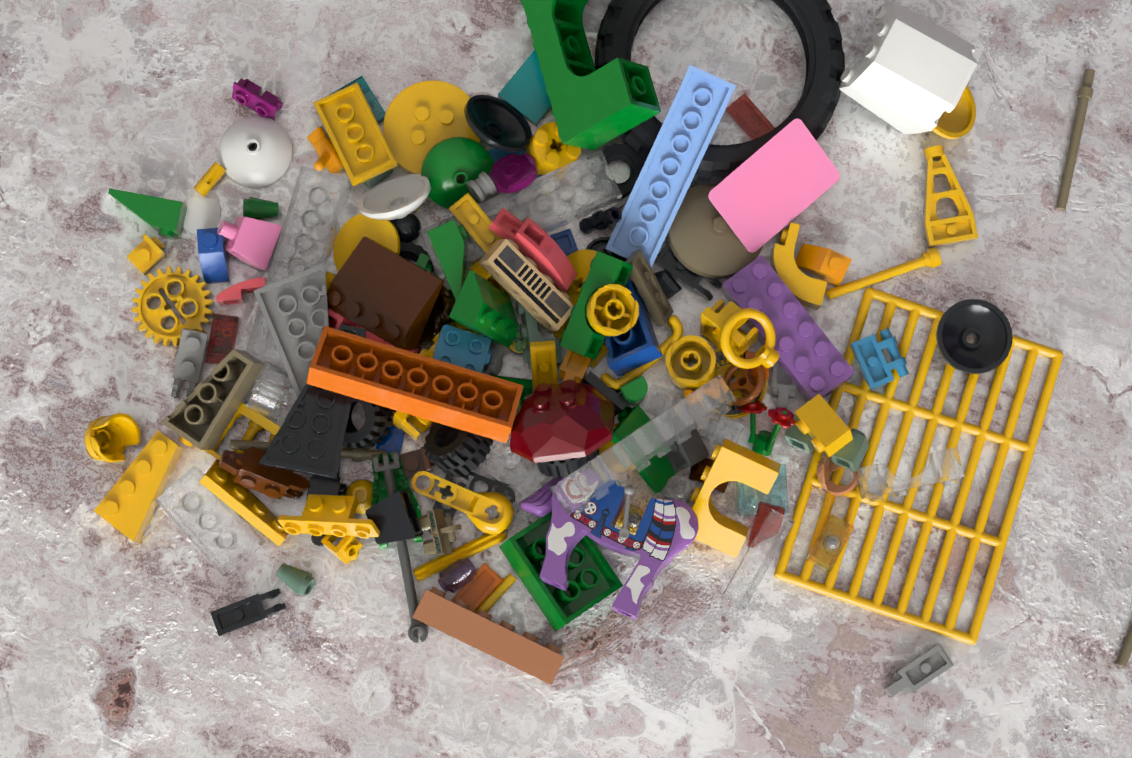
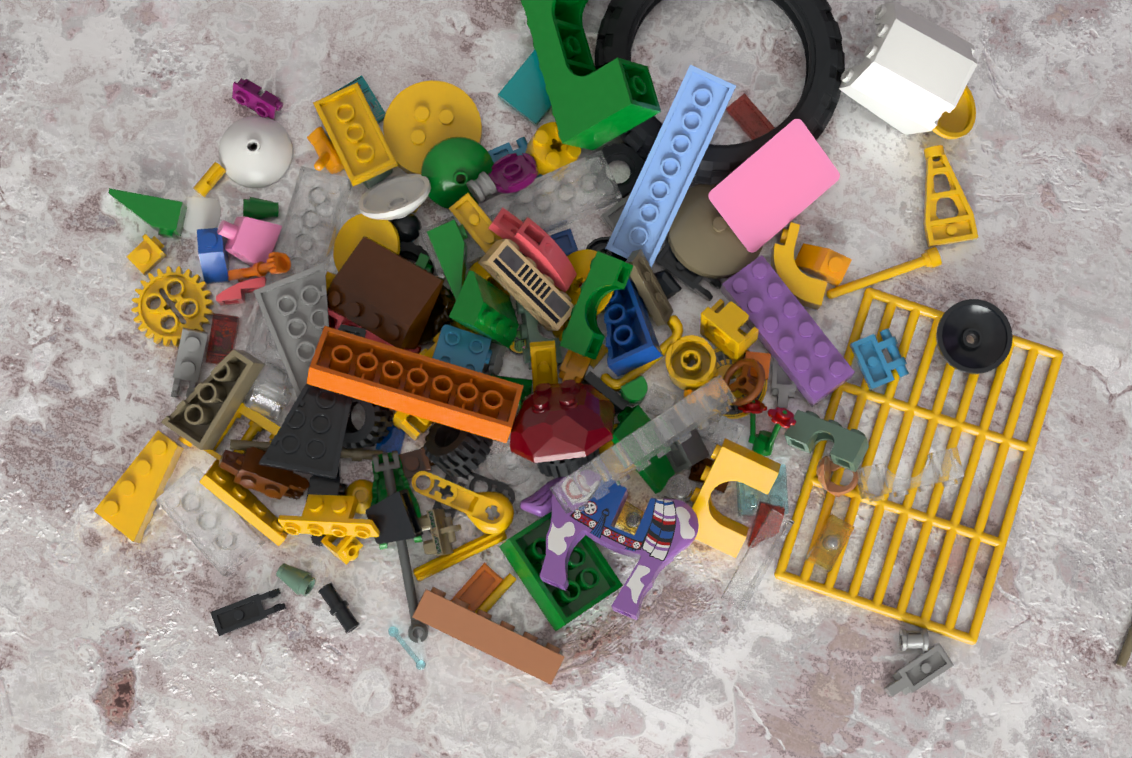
(109, 436): yellow helmet -> none
(276, 264): none -> orange piece
(339, 608): none -> black pin
(420, 664): none -> clear light blue hinge
(457, 575): brick -> none
(497, 123): black dish -> none
(600, 220): black pin -> none
(612, 310): yellow cylinder -> none
(624, 532): light grey hinge -> none
(765, 355): yellow piece -> none
(823, 426): yellow brick -> none
(913, 639): none -> light grey bush
(1084, 95): dark tan bar -> none

